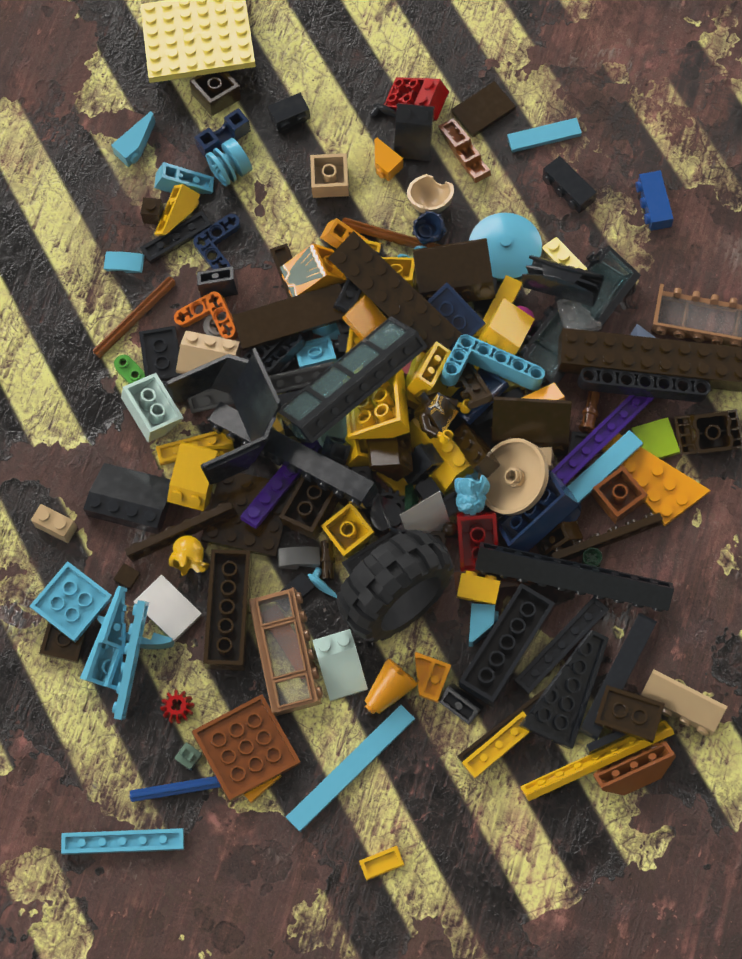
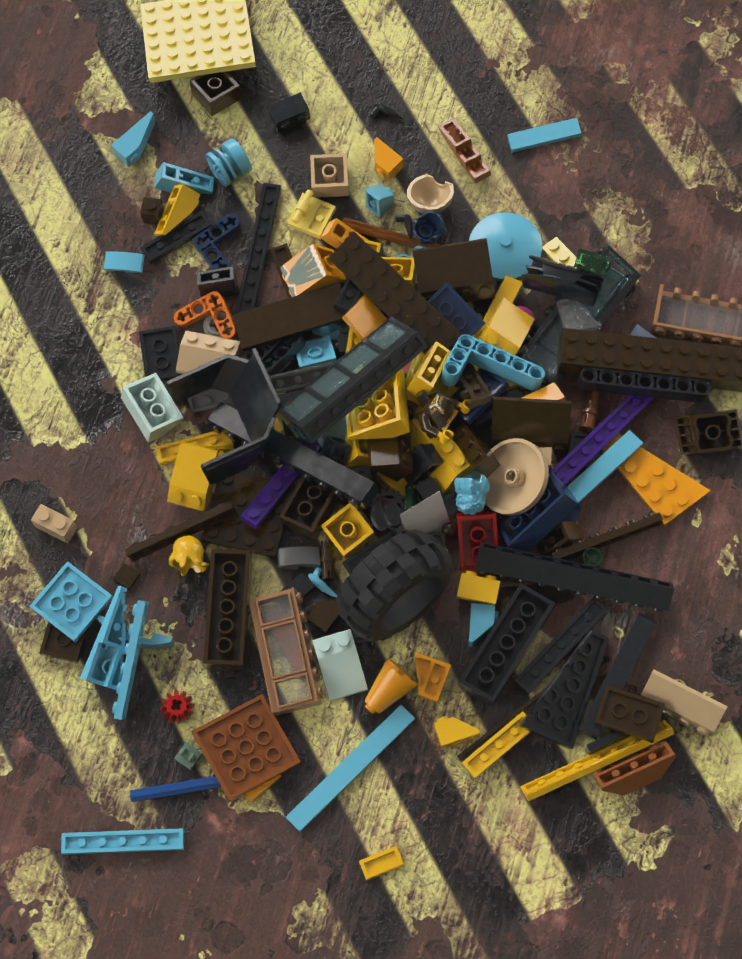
(128, 369): bright green plate -> none
(129, 498): black slope -> none
(134, 317): dark orange axle -> none
(169, 608): white tile -> none
(234, 126): dark blue arch -> none
(258, 247): none -> black tile
(311, 215): none -> light yellow plate
(324, 616): none -> dark brown slope
(379, 199): none -> medium azure slope
(408, 223): none -> black bar
(414, 131): black slope -> none
(418, 91): red slope -> none
(454, 731): none -> yellow slope
(460, 703): black slope -> none
(483, 109): dark brown tile -> none
(569, 184): black brick -> none
(592, 262): none -> clear green slope
(619, 494): dark orange brick -> none
(654, 200): blue brick -> none
(658, 438): lime tile -> none

